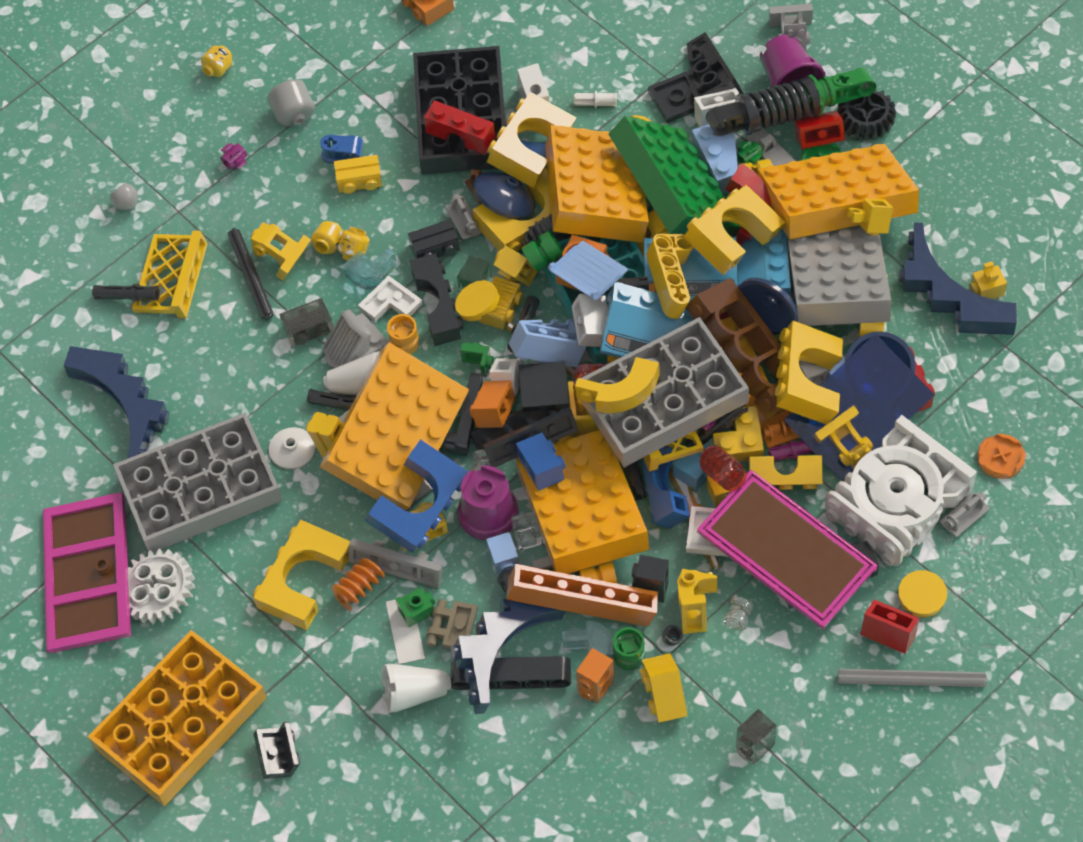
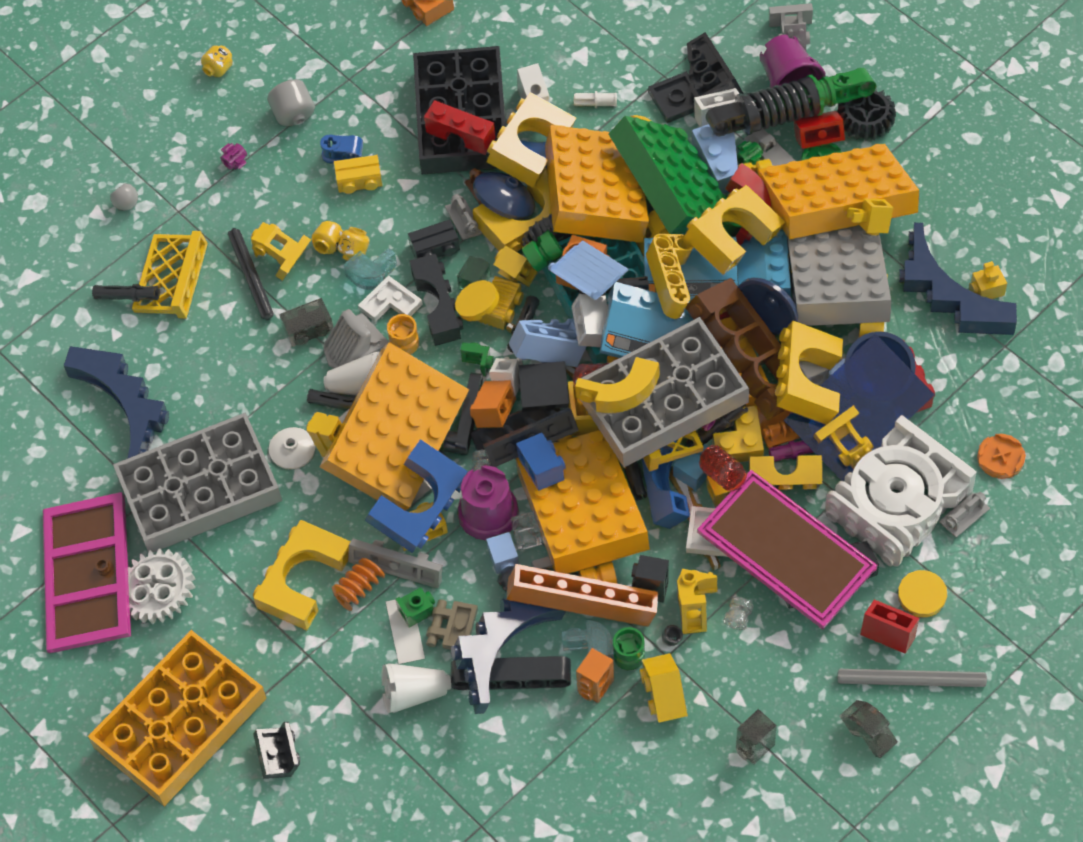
(871, 725): none -> clear smoke brick

